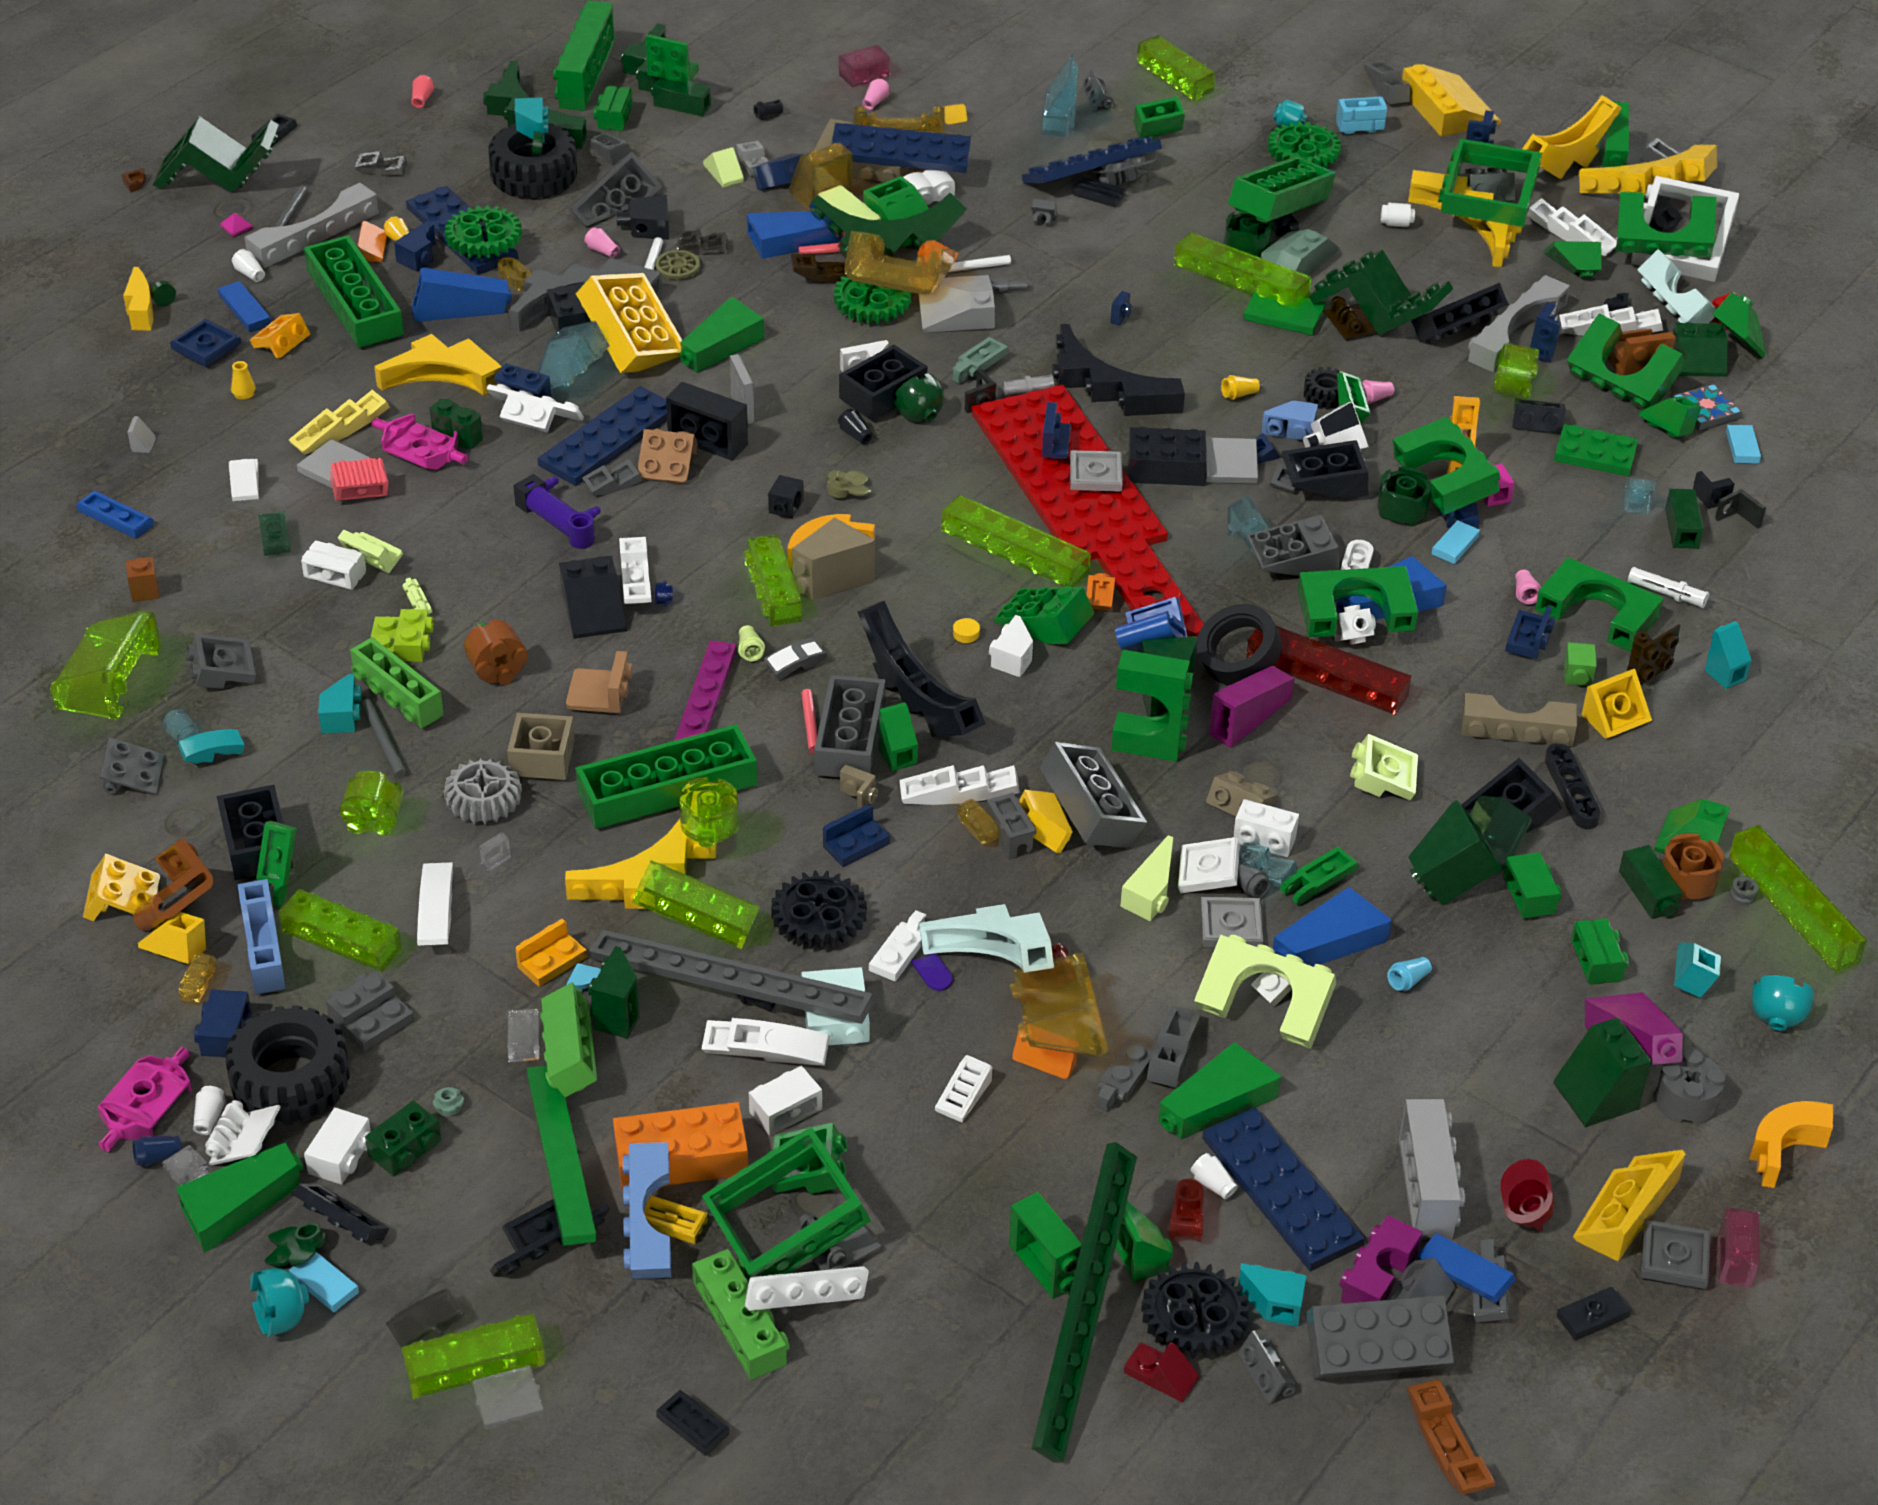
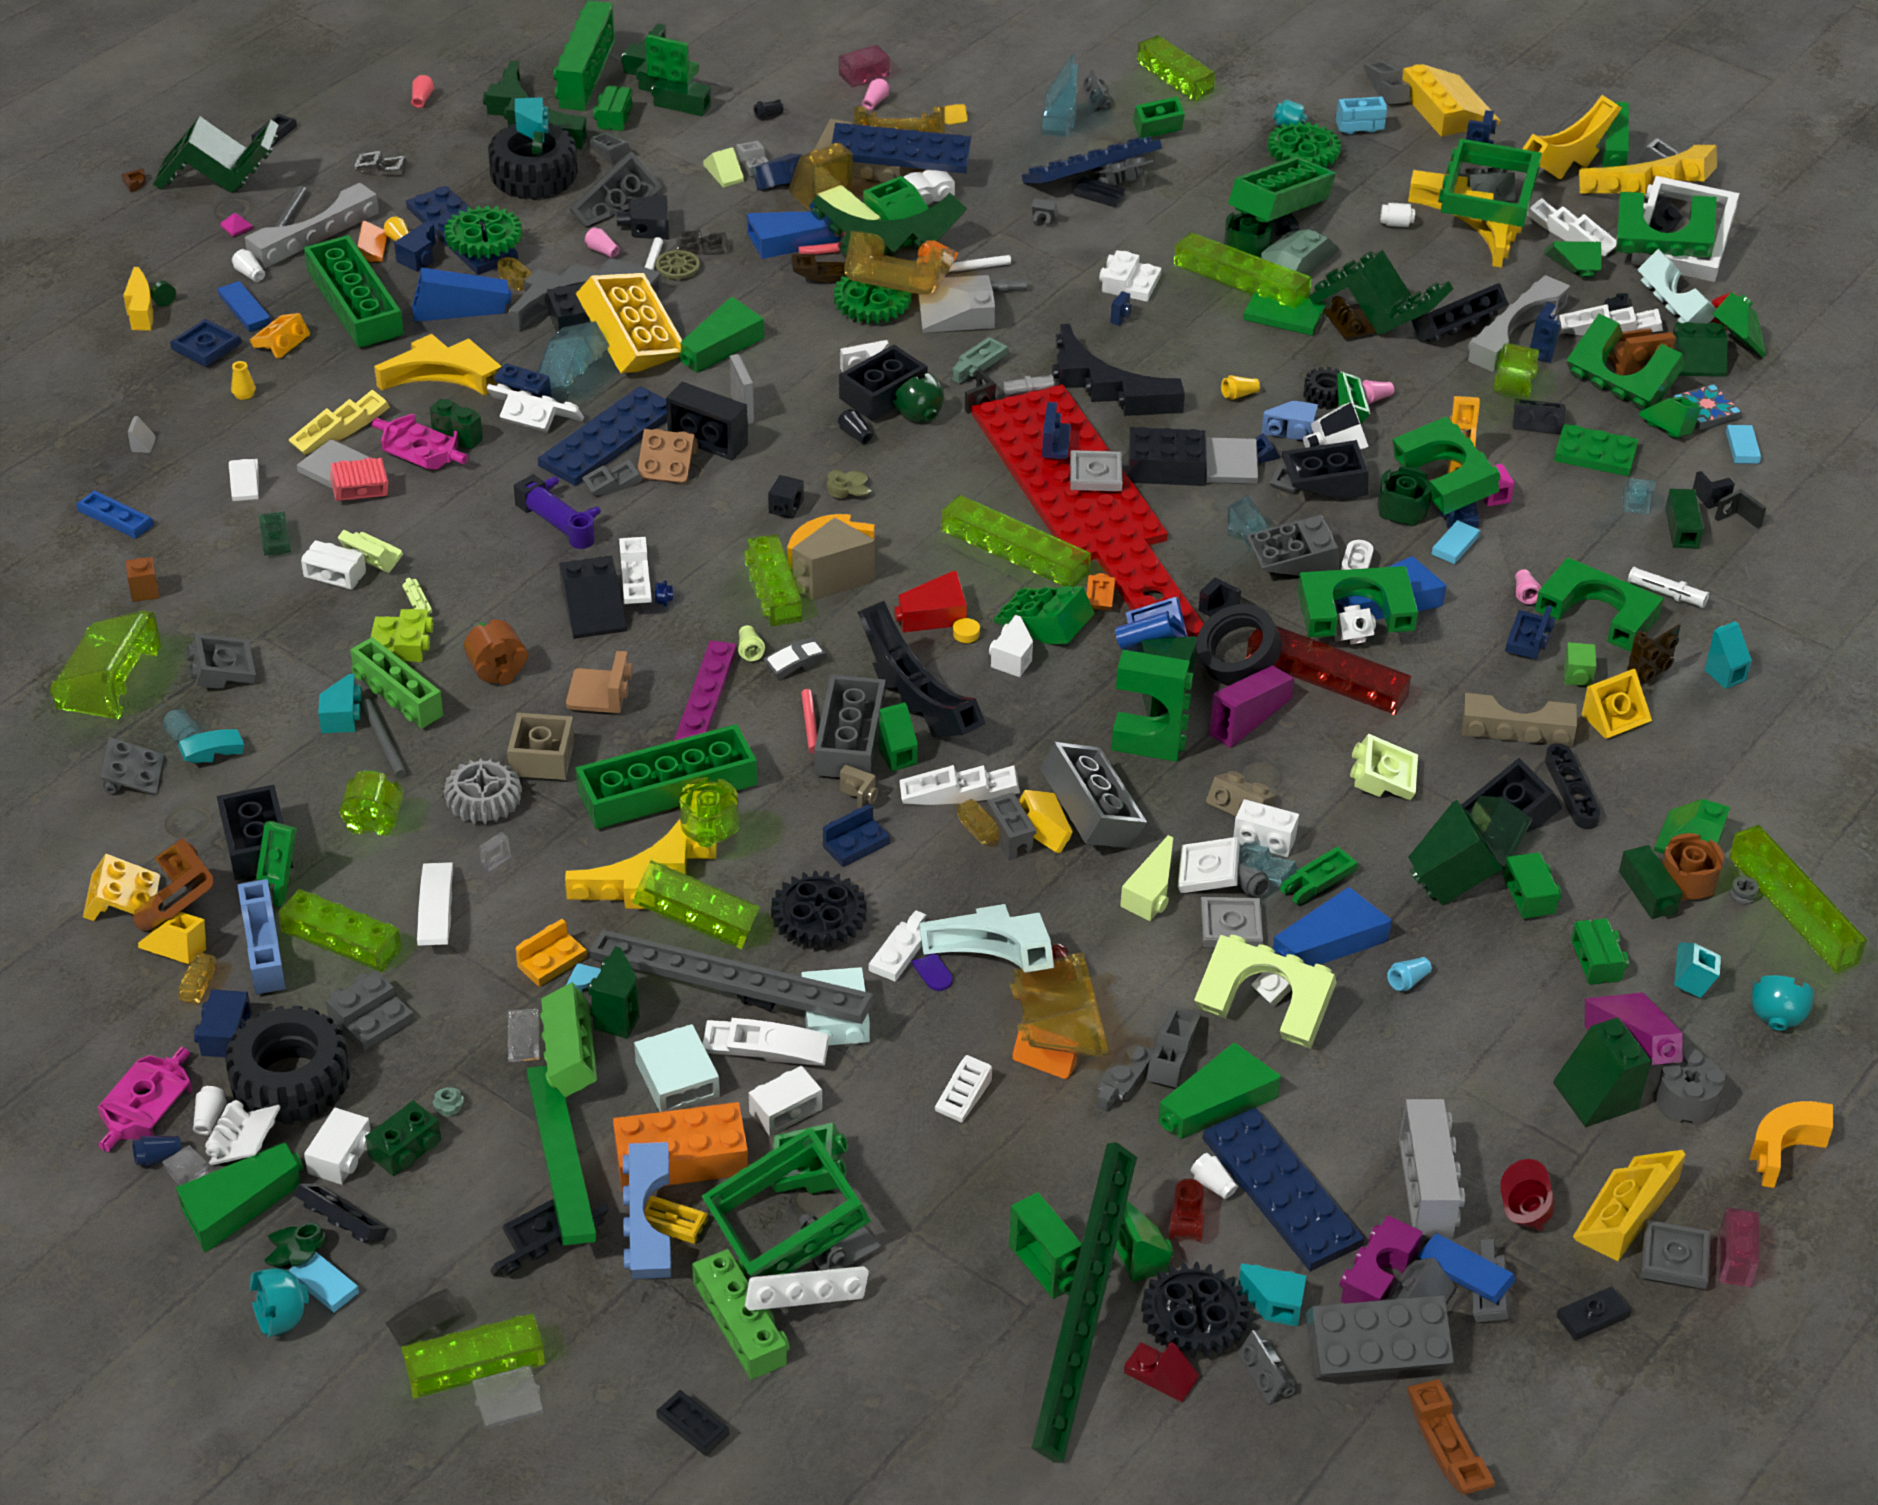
(677, 1069): none -> light aqua brick
(932, 604): none -> red slope
(1128, 275): none -> white plate
(1217, 596): none -> black panel

